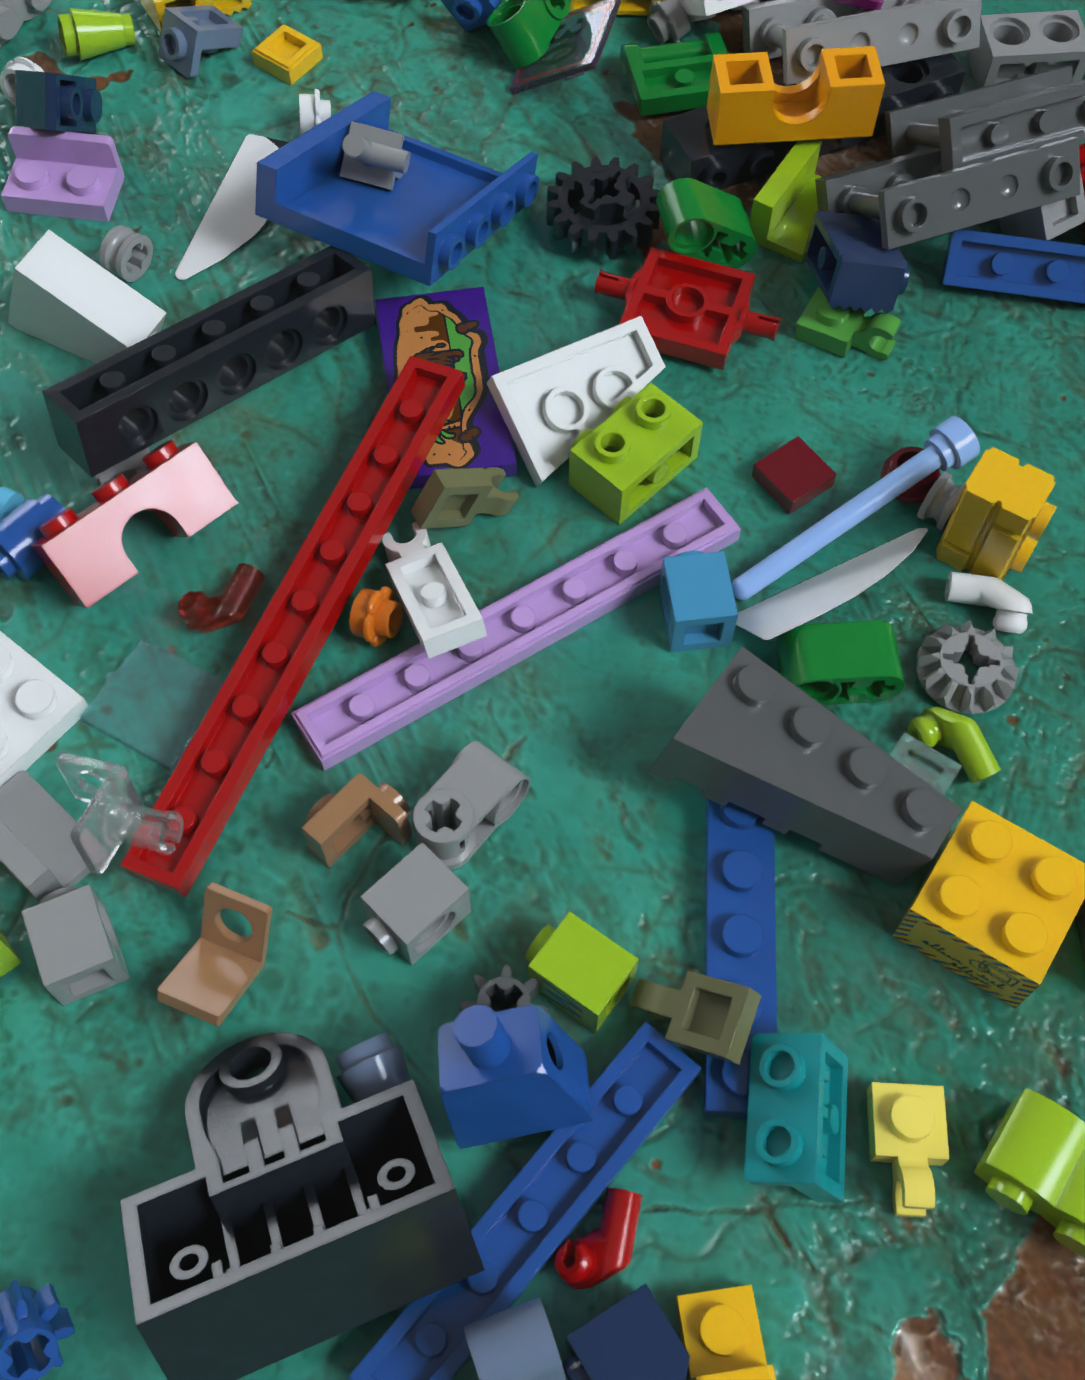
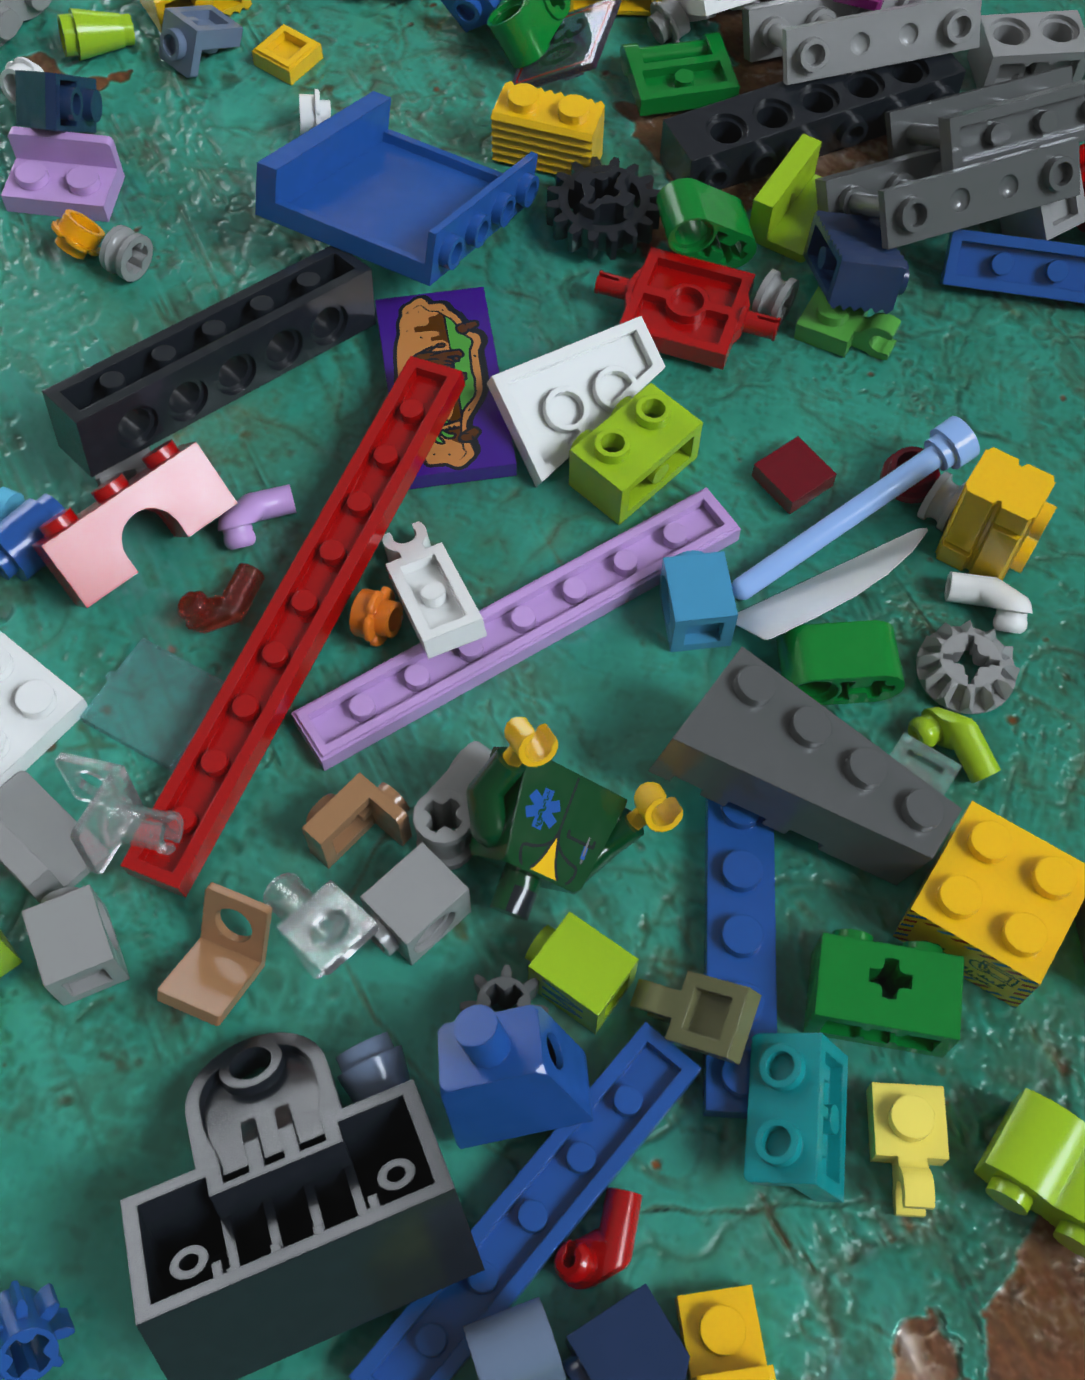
(77, 234): none -> light orange plate
(78, 303): white slope -> none
(231, 214): white sticker -> none
(253, 508): none -> lavender arm
(318, 926): none -> clear bracket
(374, 156): light grey arm -> none
(457, 495): olive plate -> none
(548, 124): none -> yellow brick
(550, 822): none -> dark green torso
(775, 295): none -> light grey bush
(832, 103): light orange arch -> none
(850, 1006): none -> green brick

